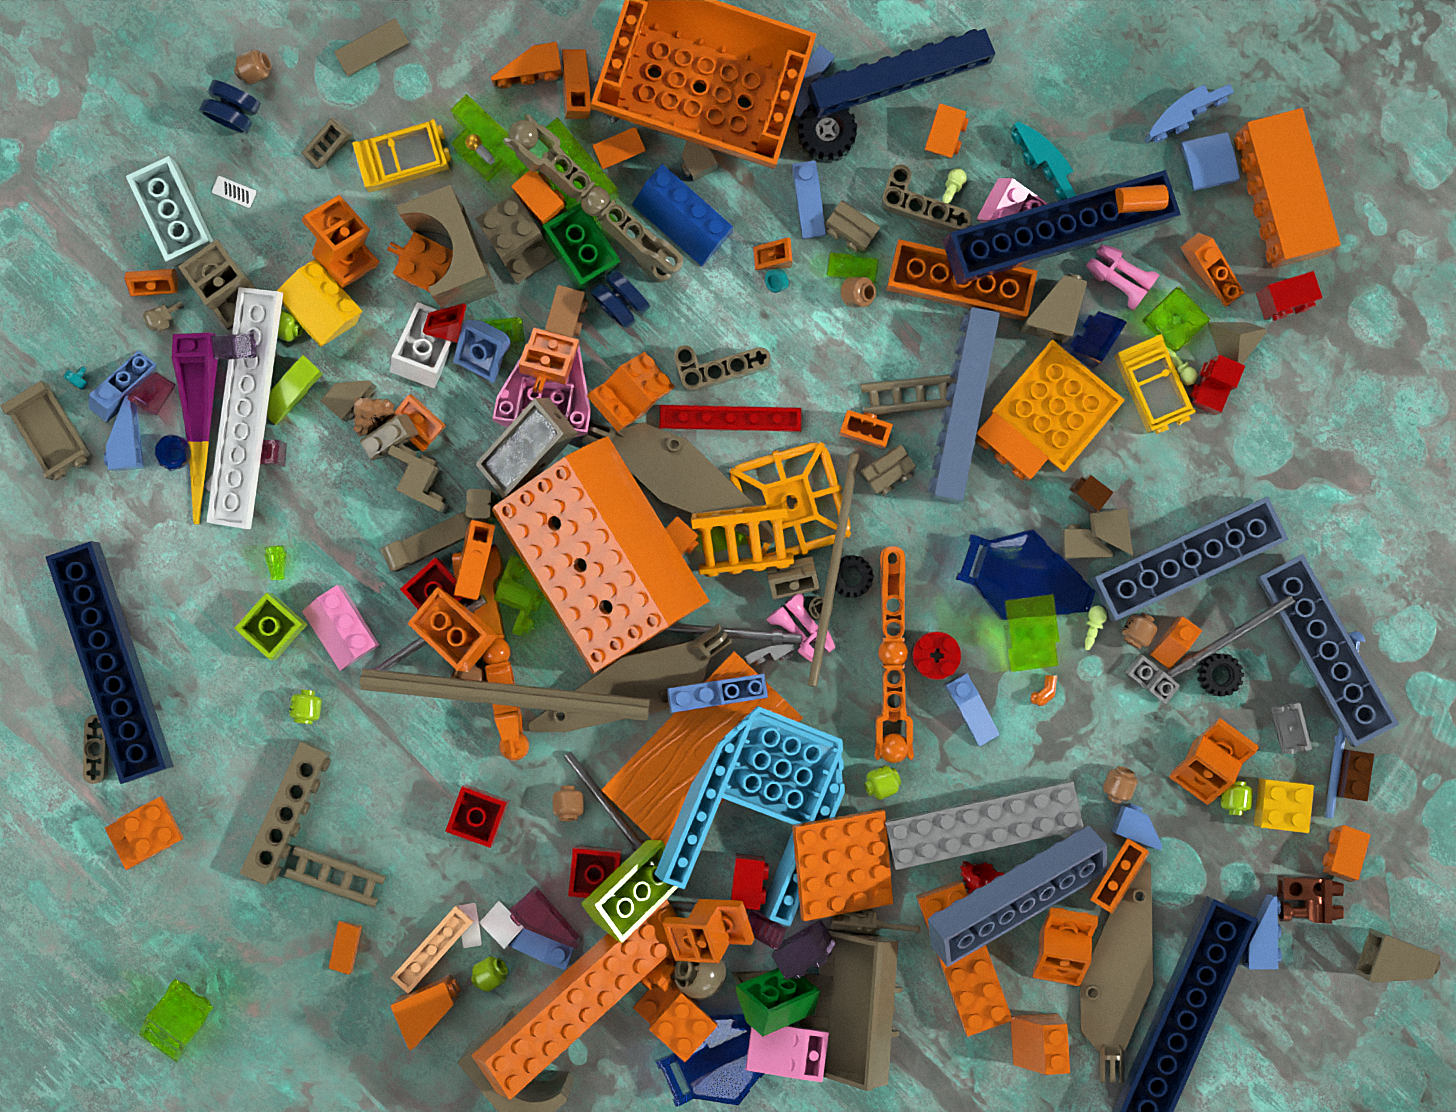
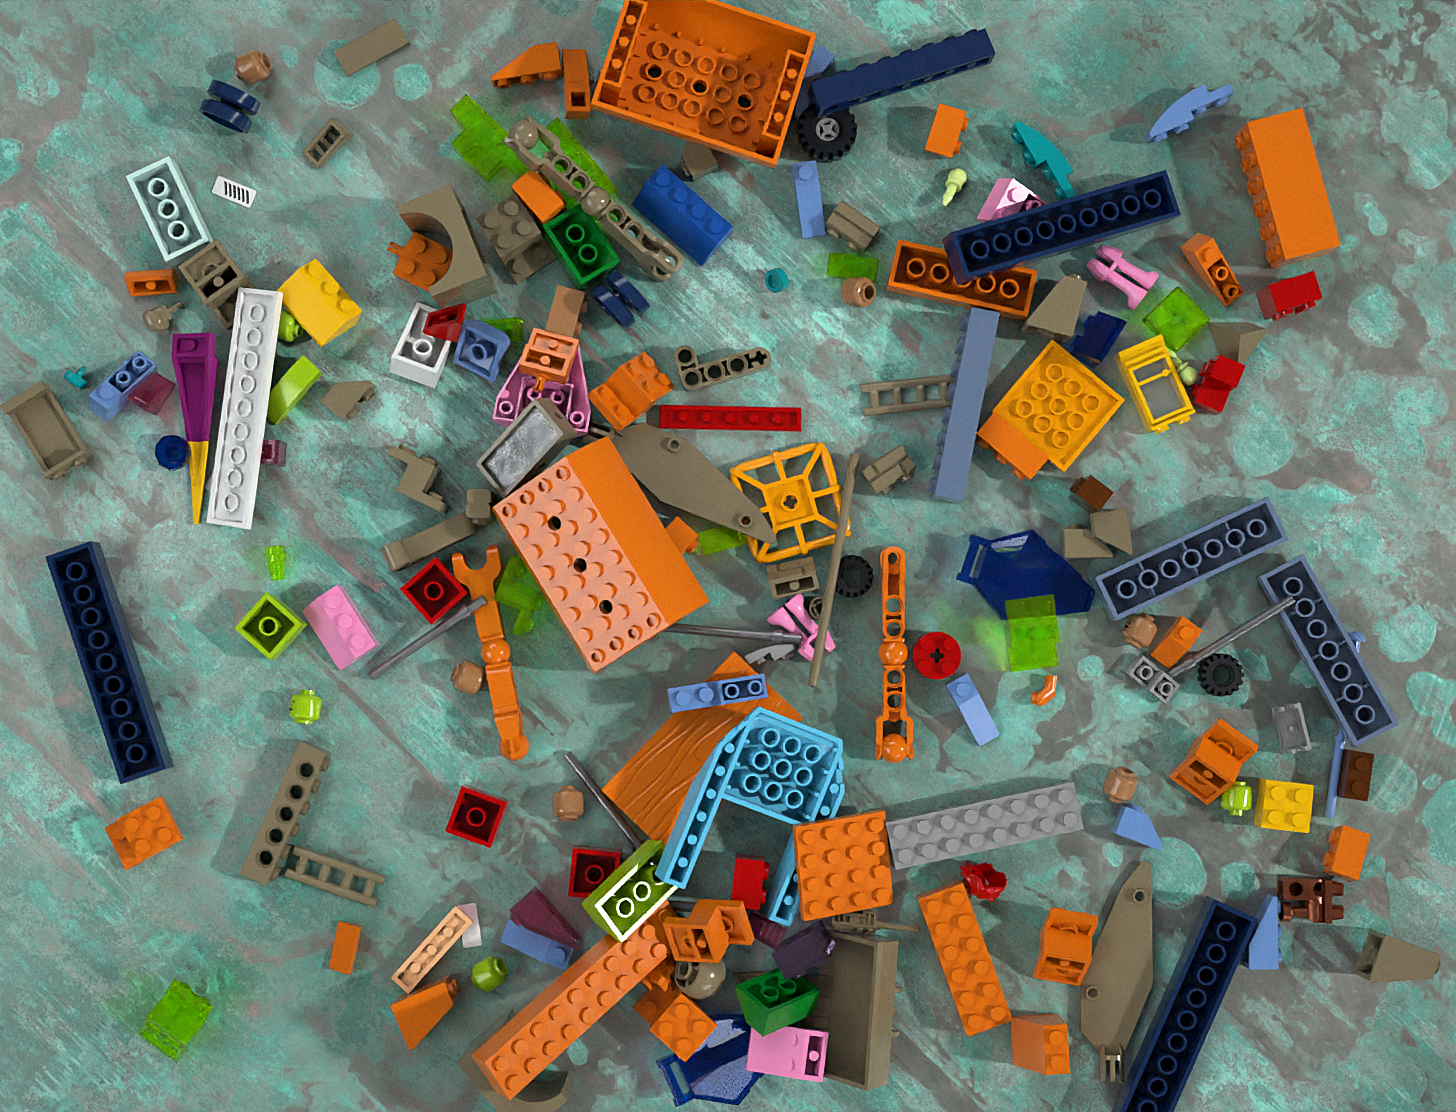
(87, 755): dark tan beam -> none
(124, 442): medium blue slope -> none
(234, 346): clear purple slope -> none
(340, 241): orange bracket -> none
(371, 414): medium nougat rock -> none
(393, 432): dark tan brick -> none
(402, 155): yellow door -> none
(423, 419): orange plate -> none
(452, 630): orange slope -> none
(474, 143): piece -> none
(474, 559): orange slope -> none
(500, 925): white sticker -> none
(505, 694): dark tan axle -> none
(618, 148): orange hinge -> none
(642, 676): dark tan wing -> none
(751, 516): light orange fence -> none
(773, 255): orange slope -> none
(865, 429): orange brick -> none
(882, 782): lime head -> none
(927, 204): dark tan beam -> none
(1017, 895): sand blue brick -> none
(1097, 616): yellowish green bar -> none
(1120, 875): orange brick -> none
(1141, 198): orange brick -> none
(1210, 161): medium blue slope -> none

